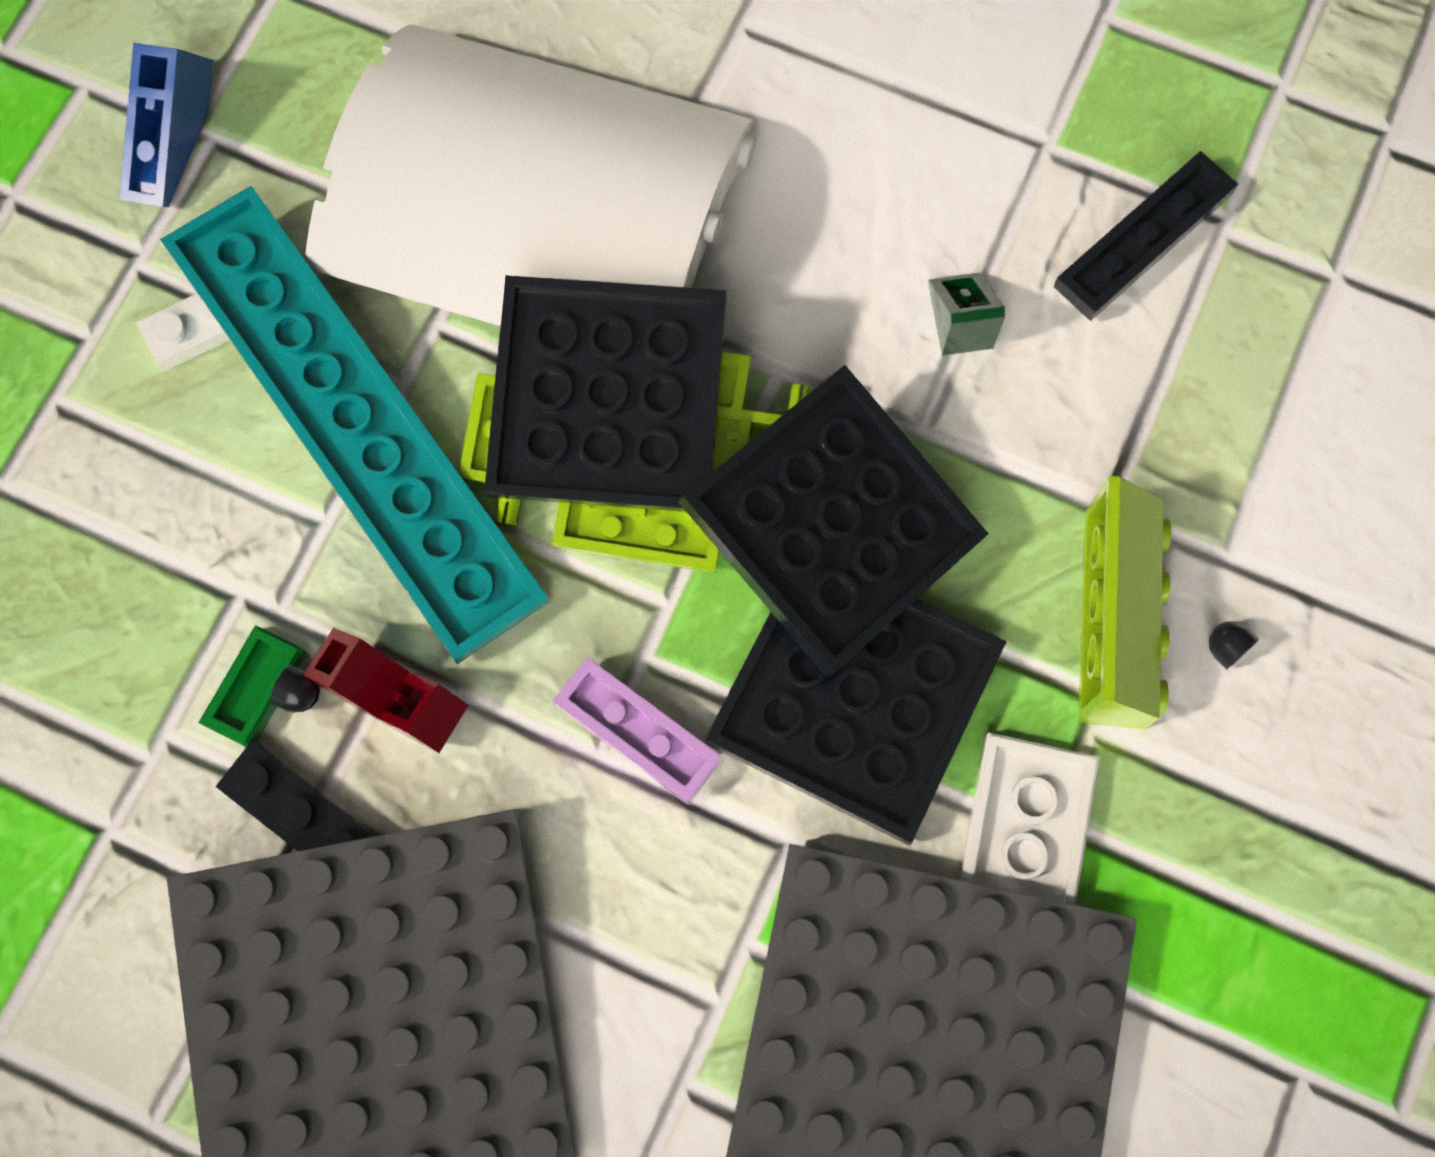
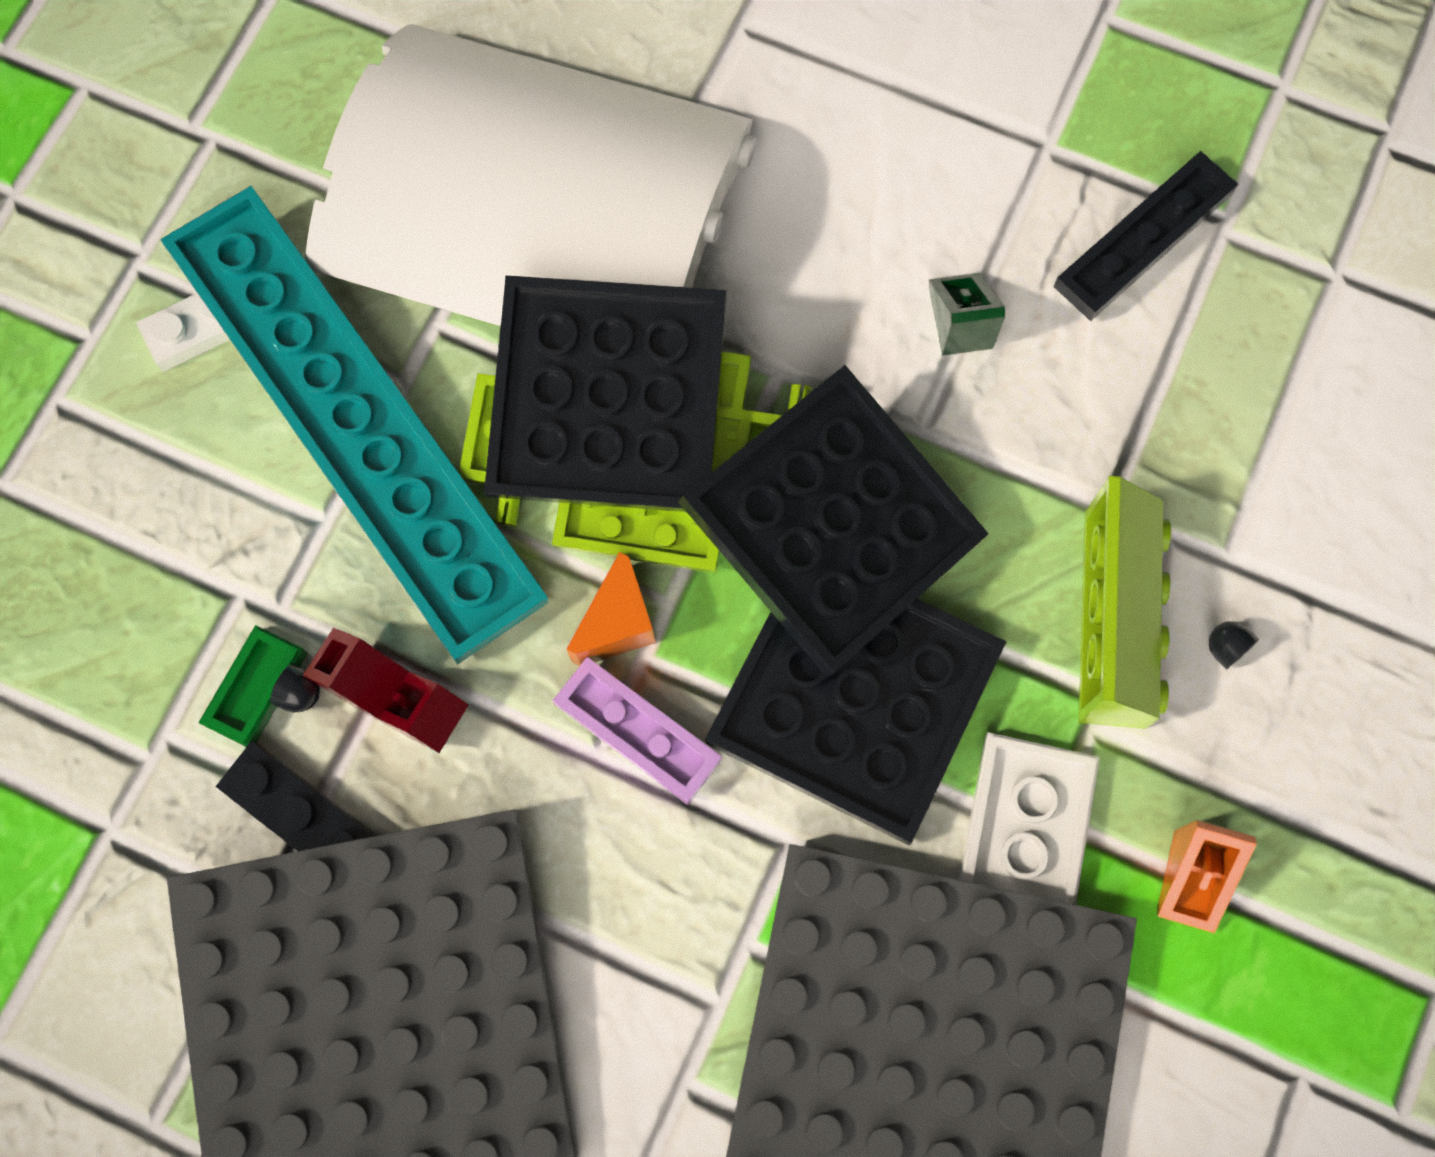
(162, 121): blue slope -> none
(615, 618): none -> orange slope
(1203, 873): none -> orange slope

